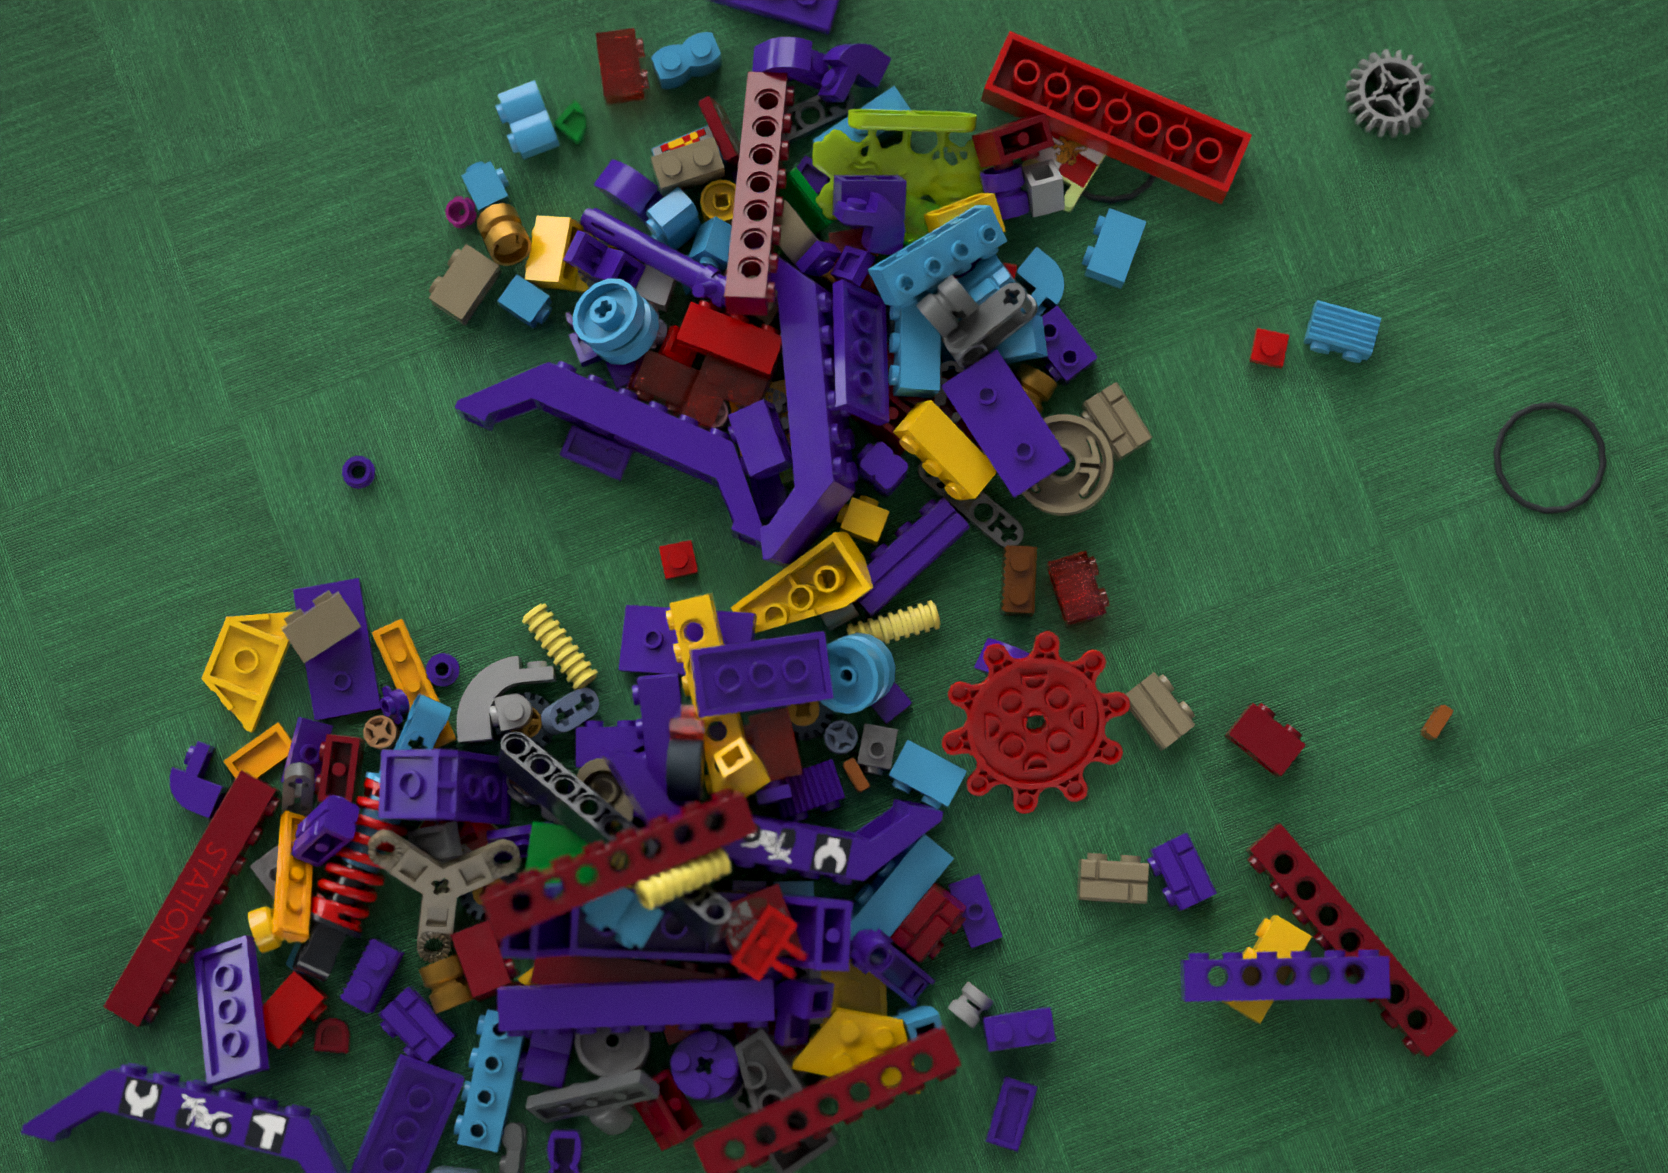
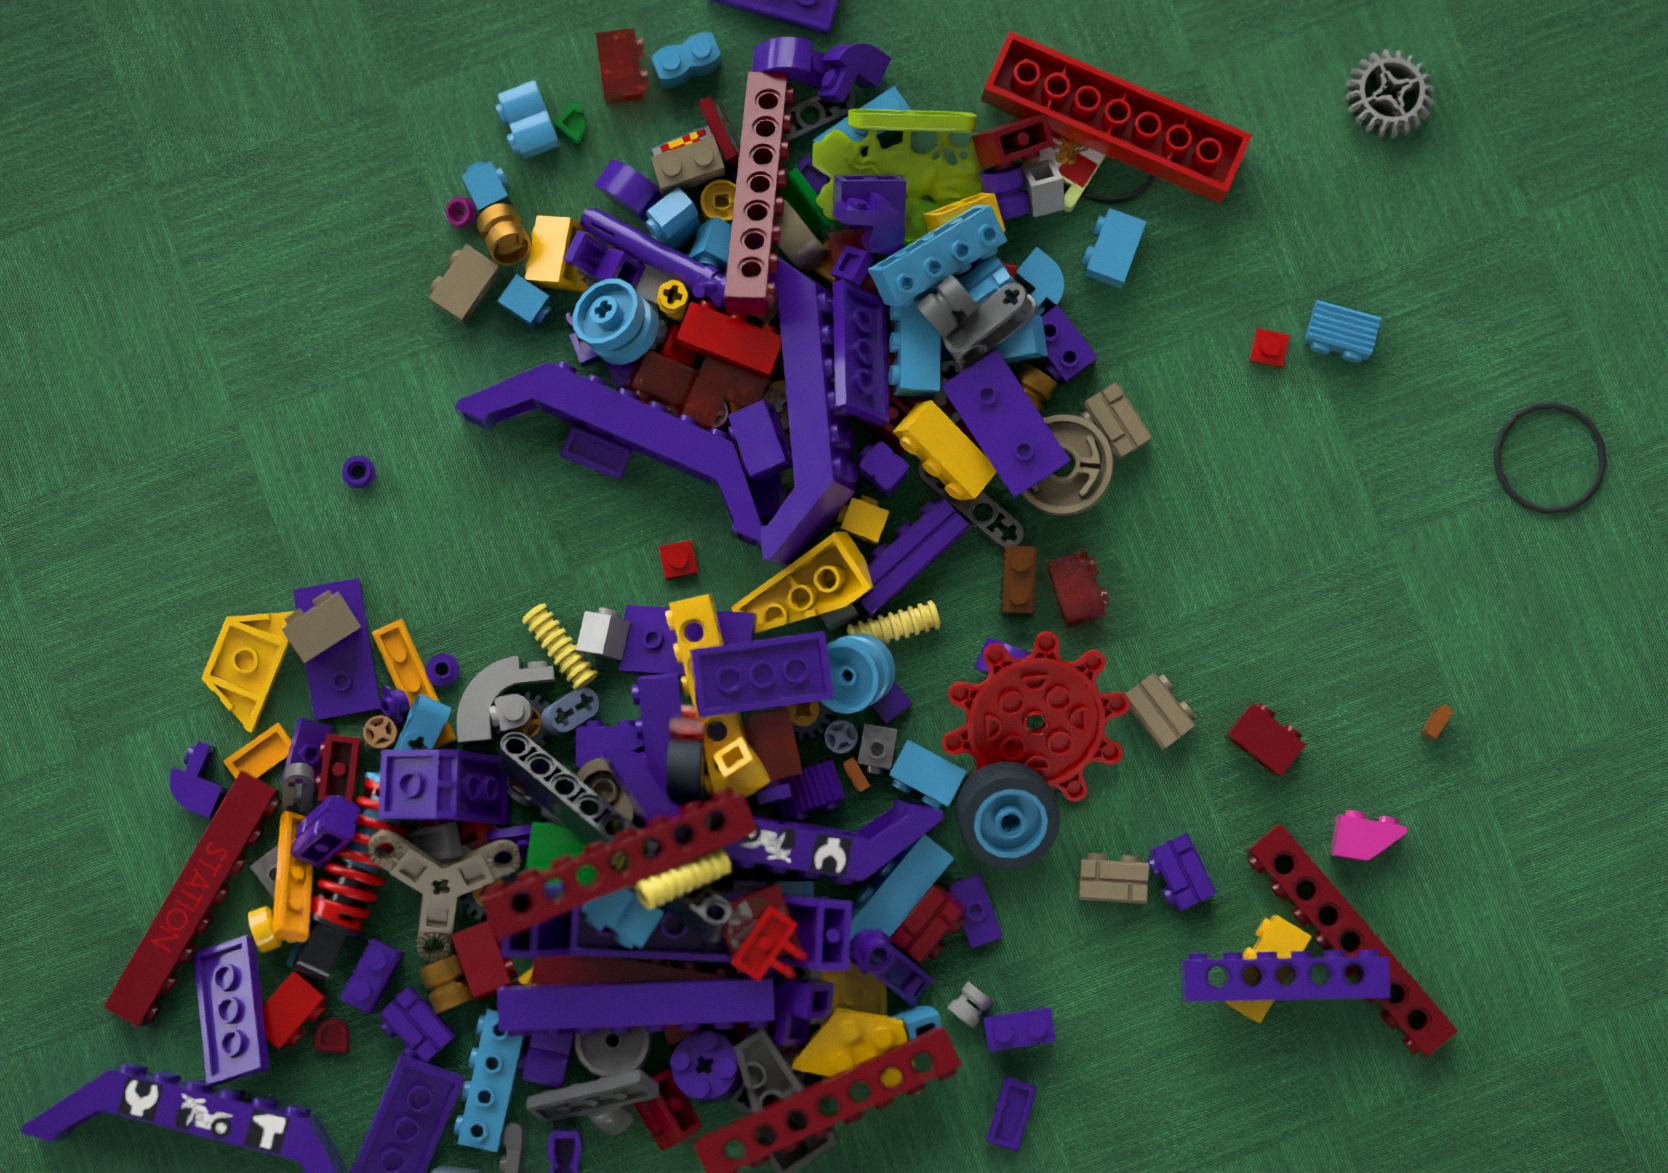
(603, 634): none -> light grey brick
(678, 302): none -> yellow connector
(818, 259): dark purple plate -> none
(1007, 815): none -> wheel
(1363, 838): none -> dark pink slope

